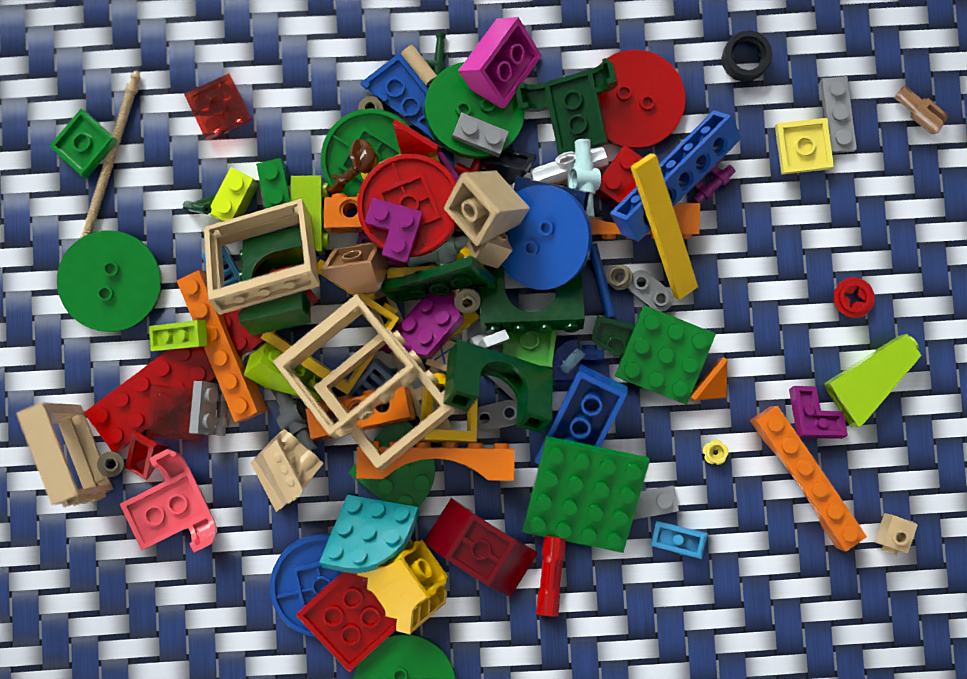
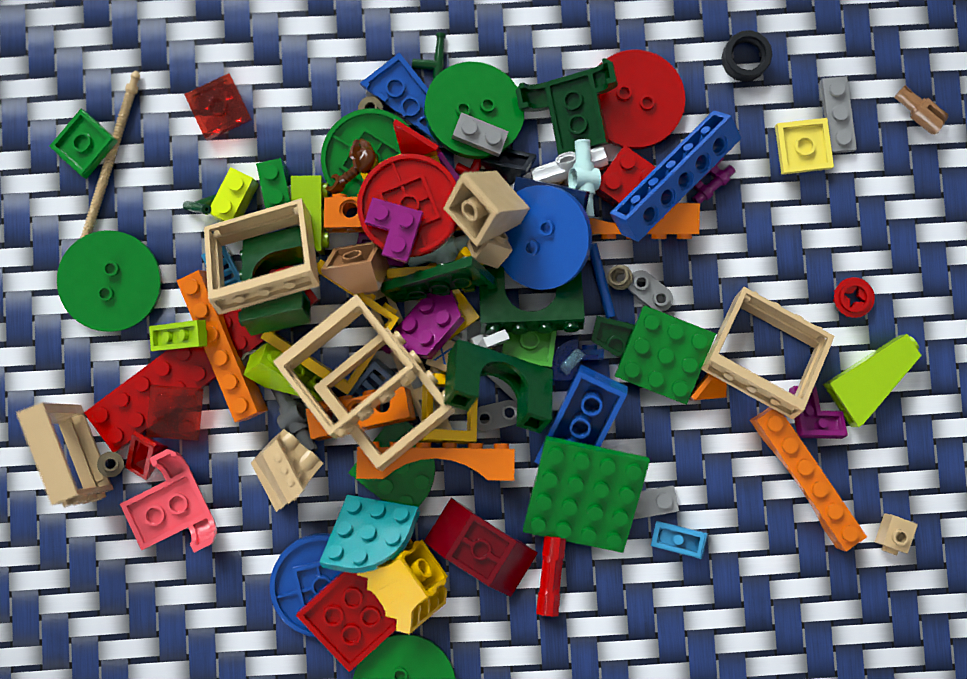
(204, 409): light grey plate -> none
(418, 64): tan hinge -> none
(467, 293): dark tan plate -> none
(500, 61): dark pink slope -> none
(664, 225): yellow tile -> none
(721, 455): light yellow plate -> none
(751, 383): none -> tan window

